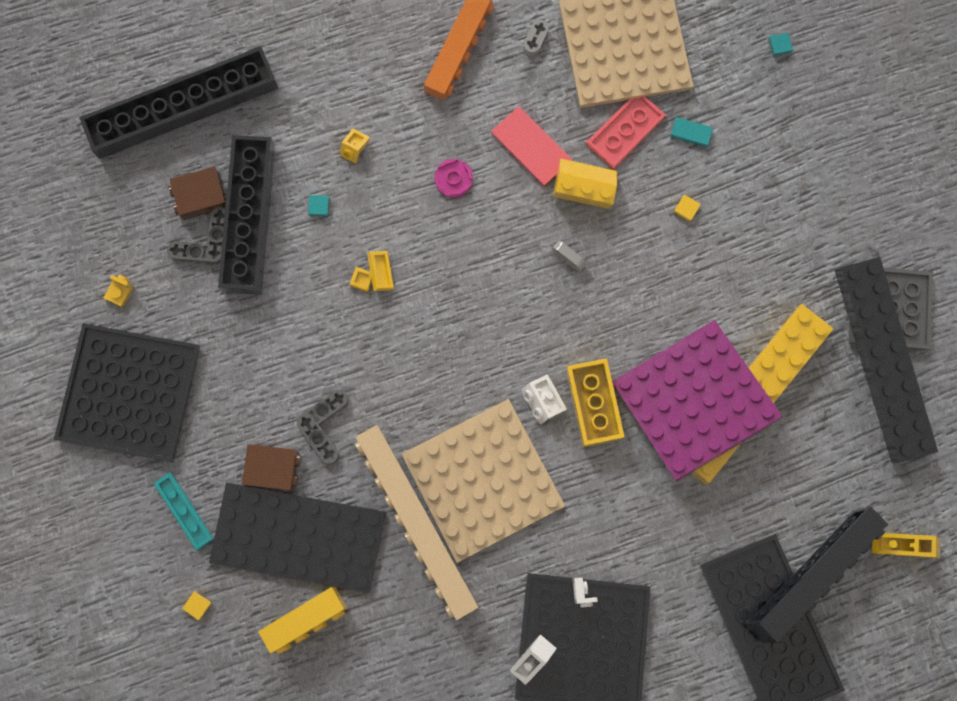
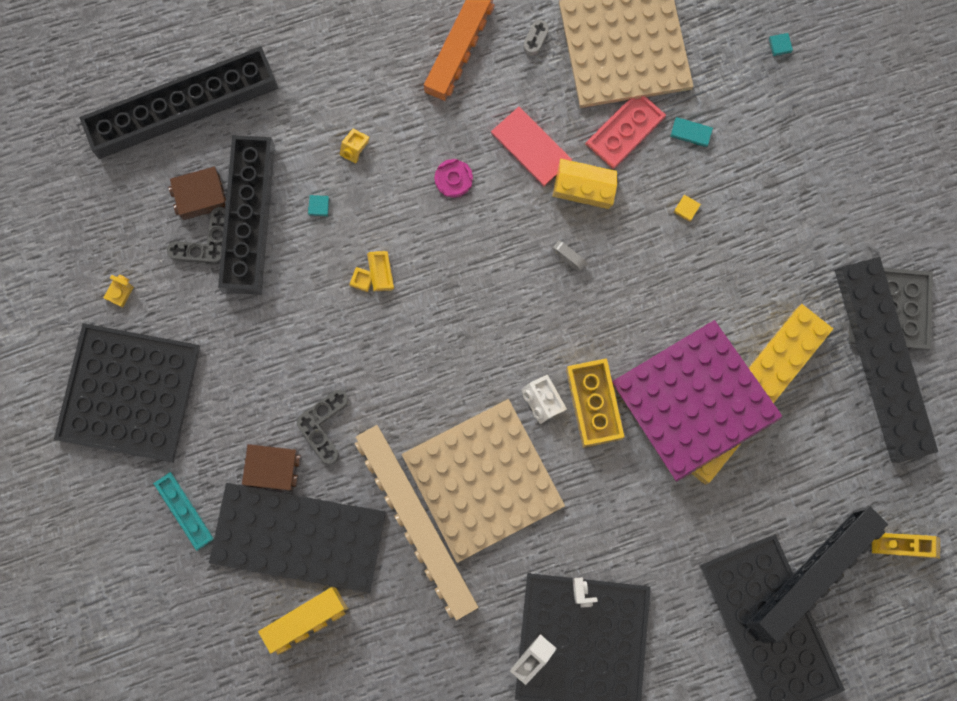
(197, 605): yellow tile -> none

